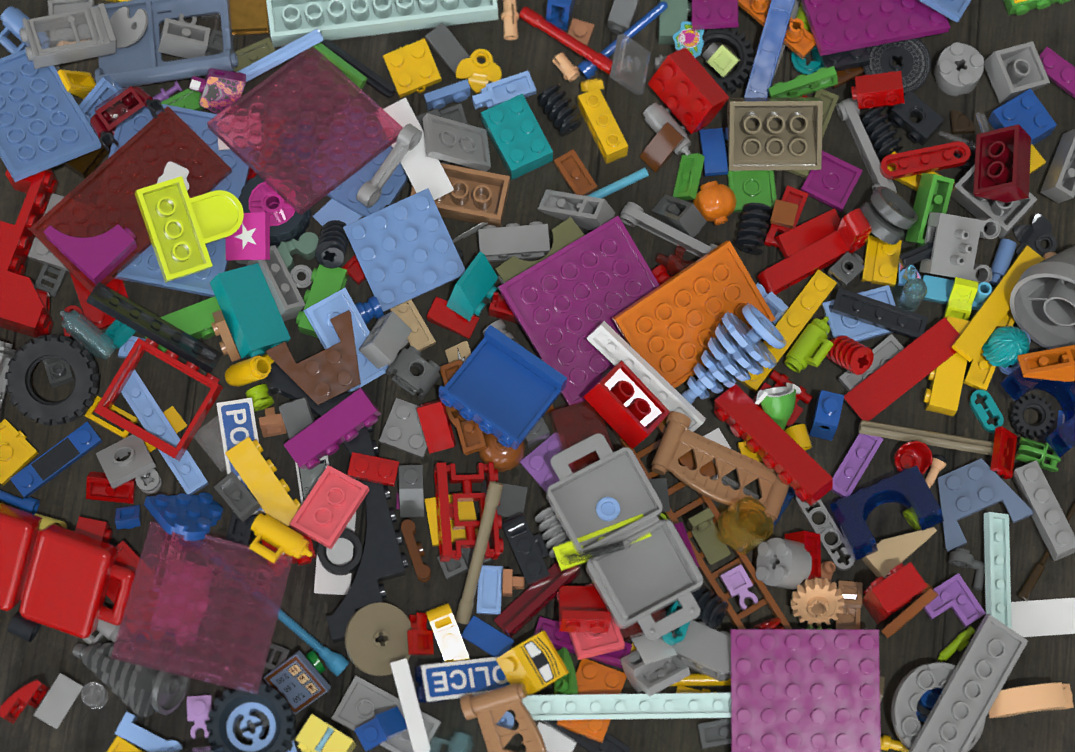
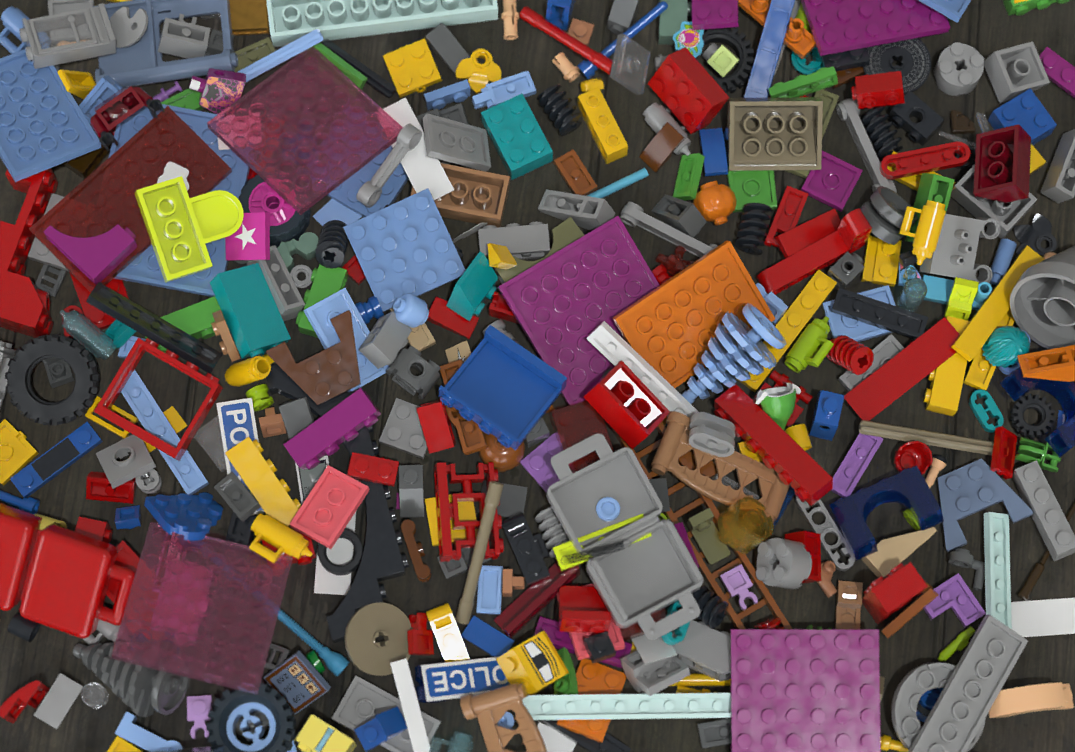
(411, 310): none -> light blue head
(500, 257): none -> yellow slope
(599, 647): none -> black plate
(712, 434): none -> light grey brick
(784, 214): dark orange tile -> none
(817, 601): light nougat gear -> none
(927, 231): none -> yellow piece

